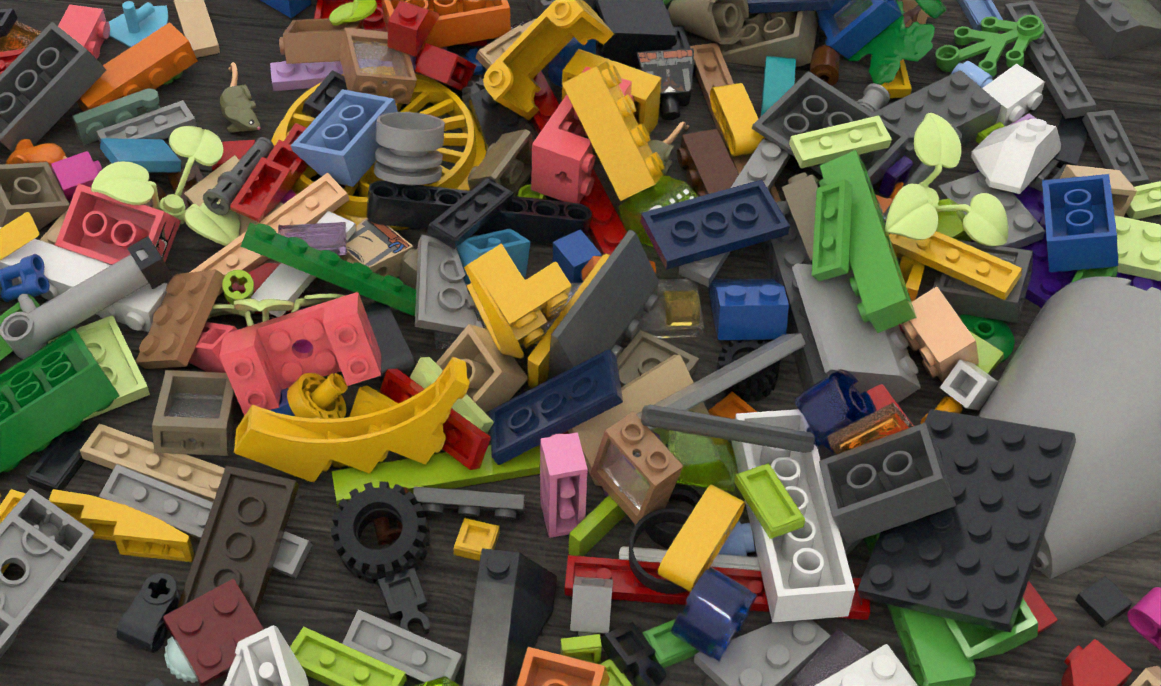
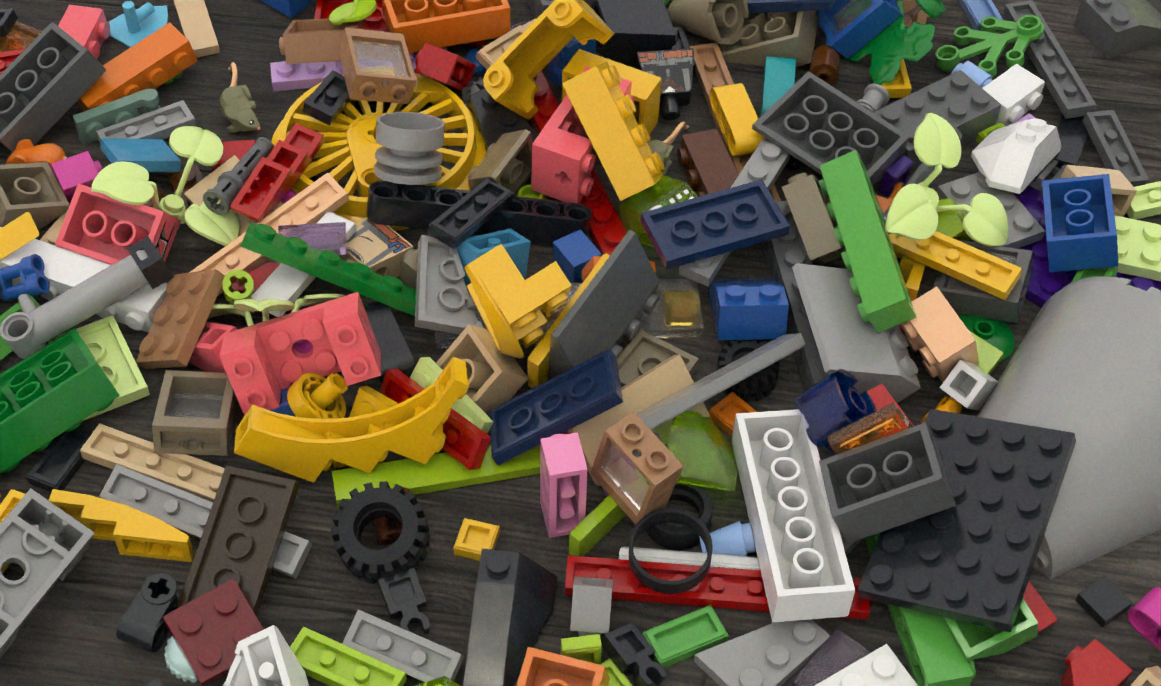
(344, 136): medium blue slope -> none
(410, 27): red slope -> none
(470, 502): dark grey plate -> none
(701, 537): yellow beam -> none
(713, 613): clear blue brick -> none
(727, 428): dark grey axle -> none
(769, 501): lime tile -> none
(832, 230): bright green plate -> none
(835, 141): yellowish green plate -> none

